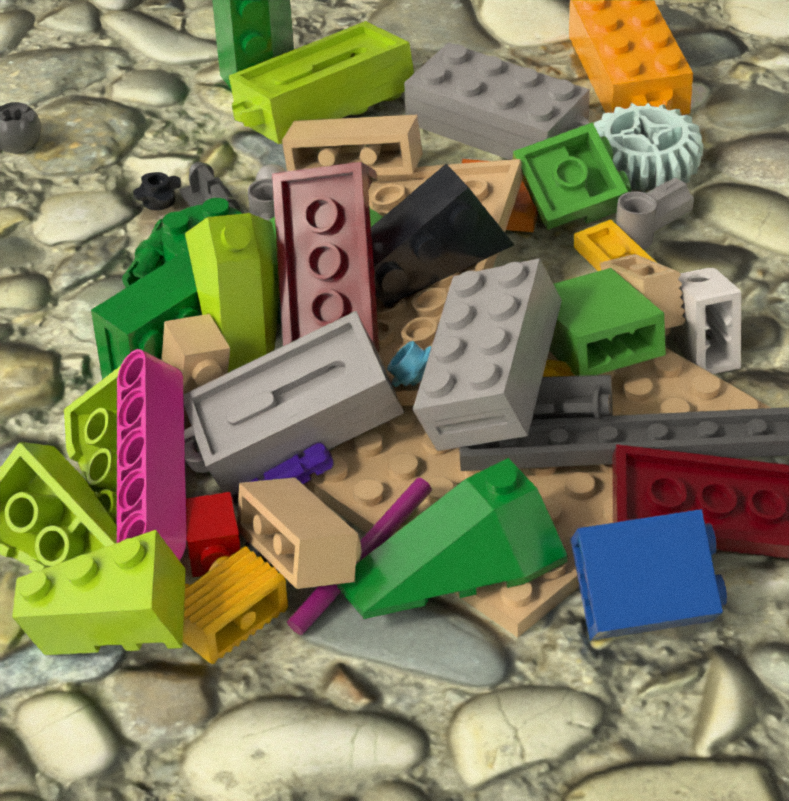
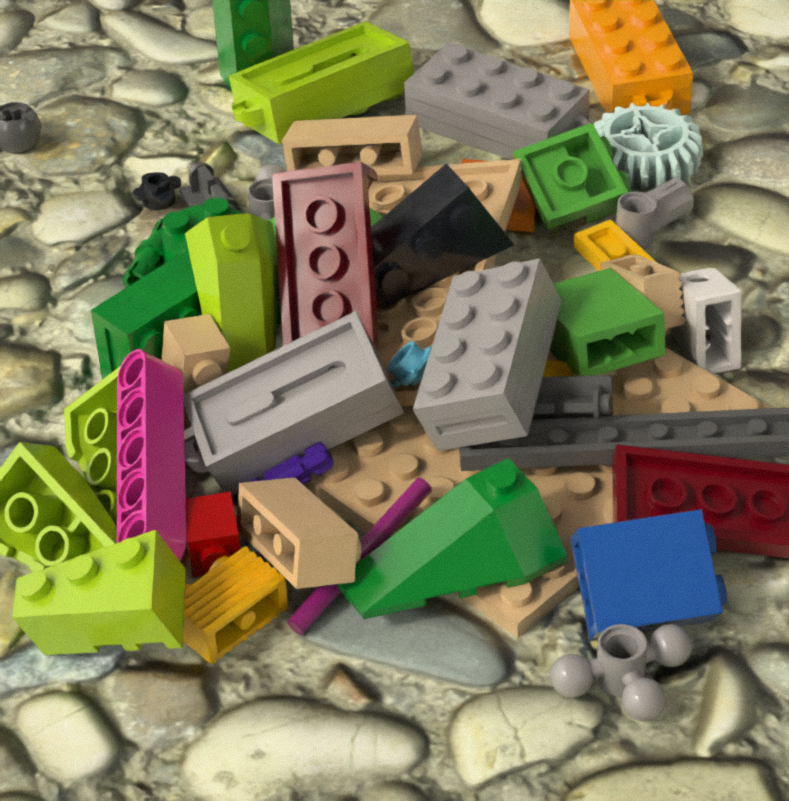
(621, 667): none -> light grey piece

